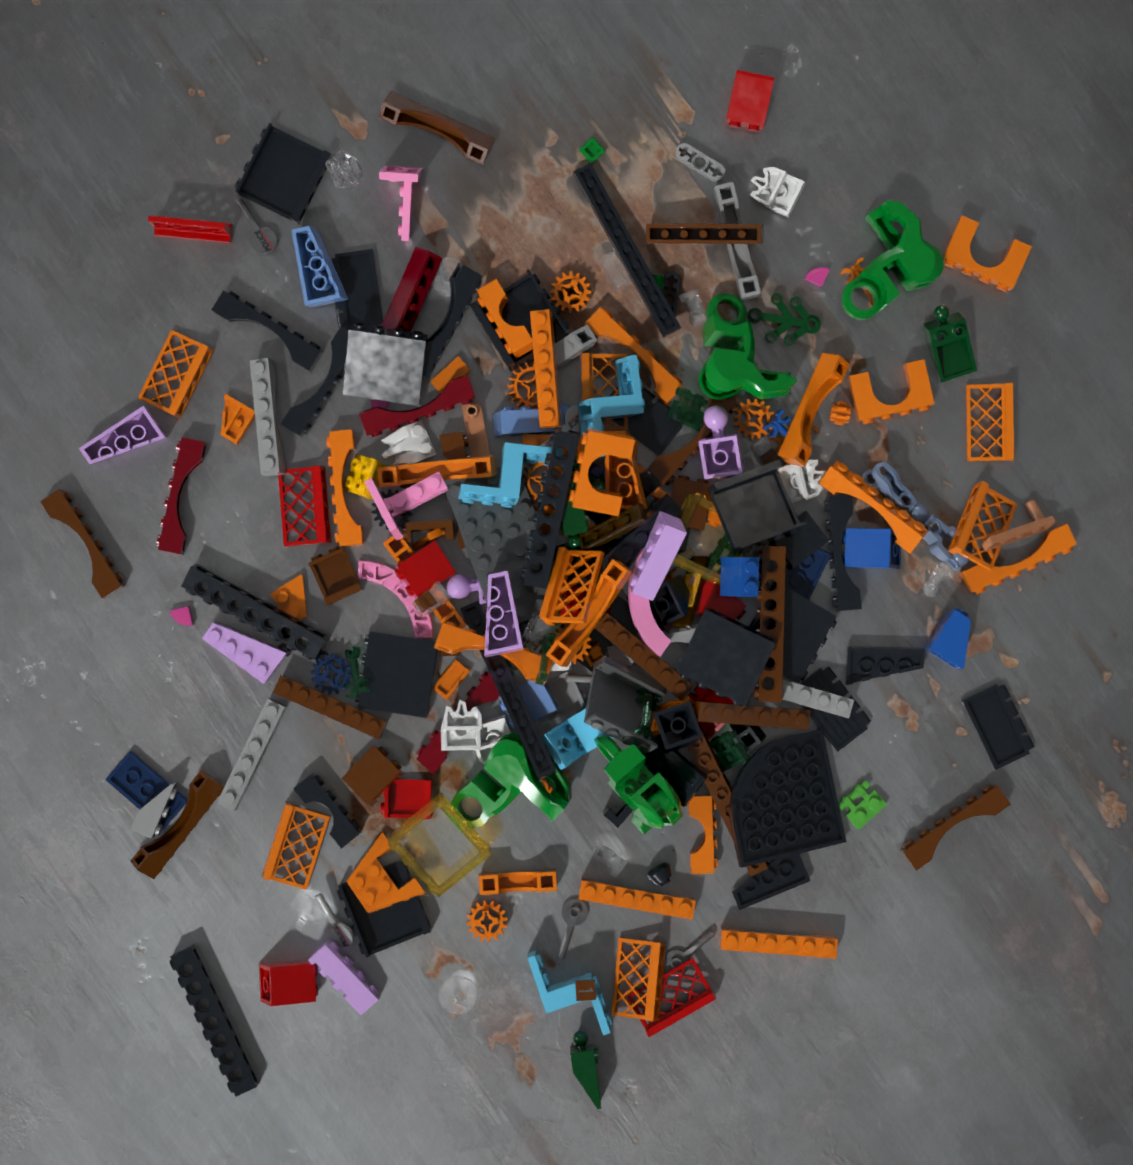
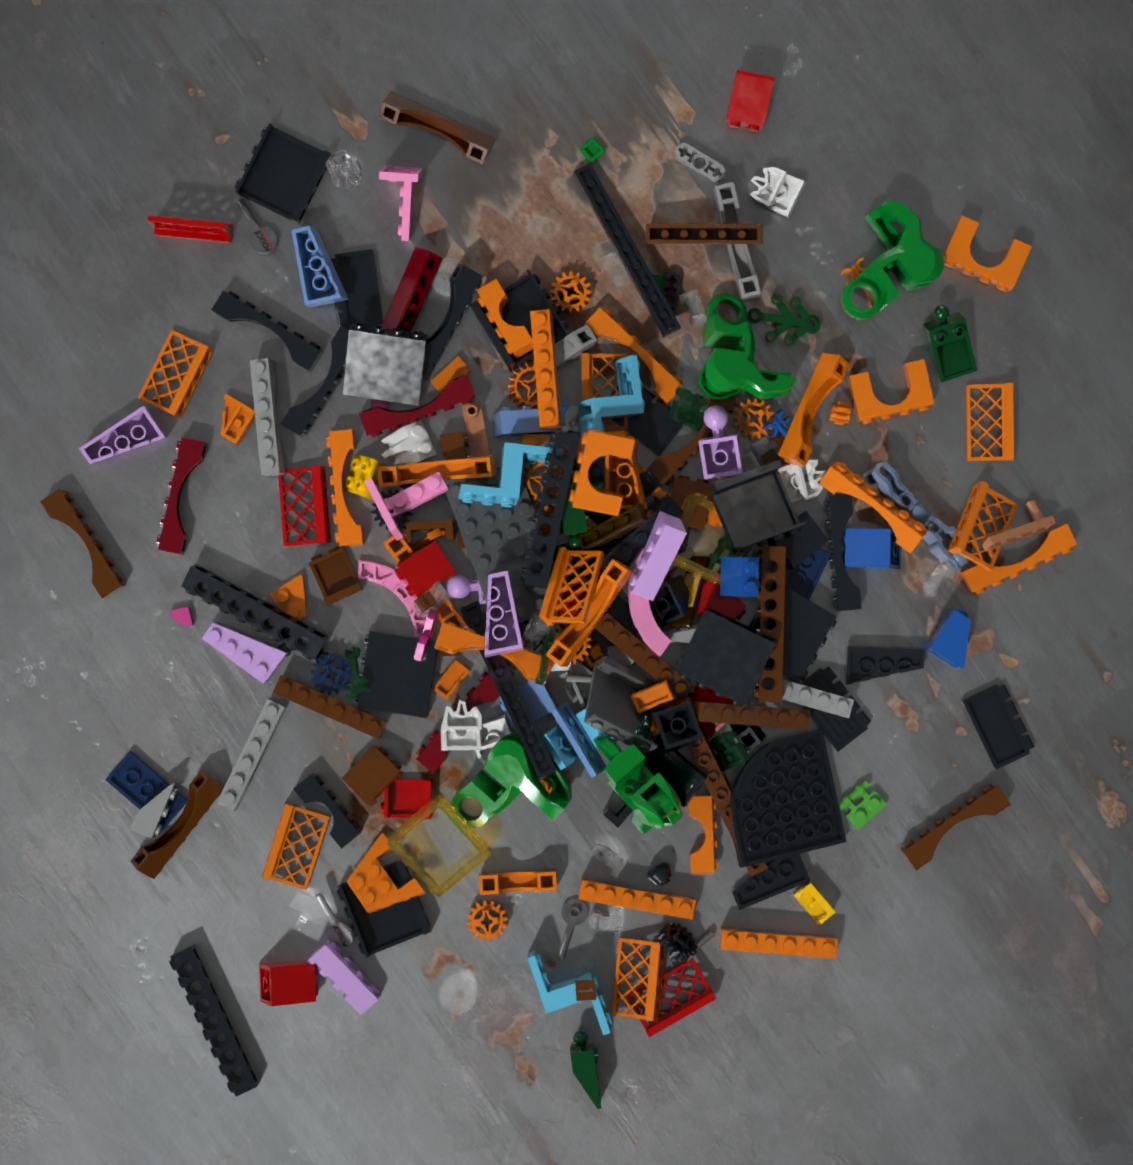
(426, 635): none -> dark pink tile
(579, 739): none -> medium blue plate
(606, 922): none -> clear leg
(652, 696): none -> orange tile
(677, 942): none -> black gear
(814, 903): none -> yellow hinge
(817, 276): dark pink tile -> none

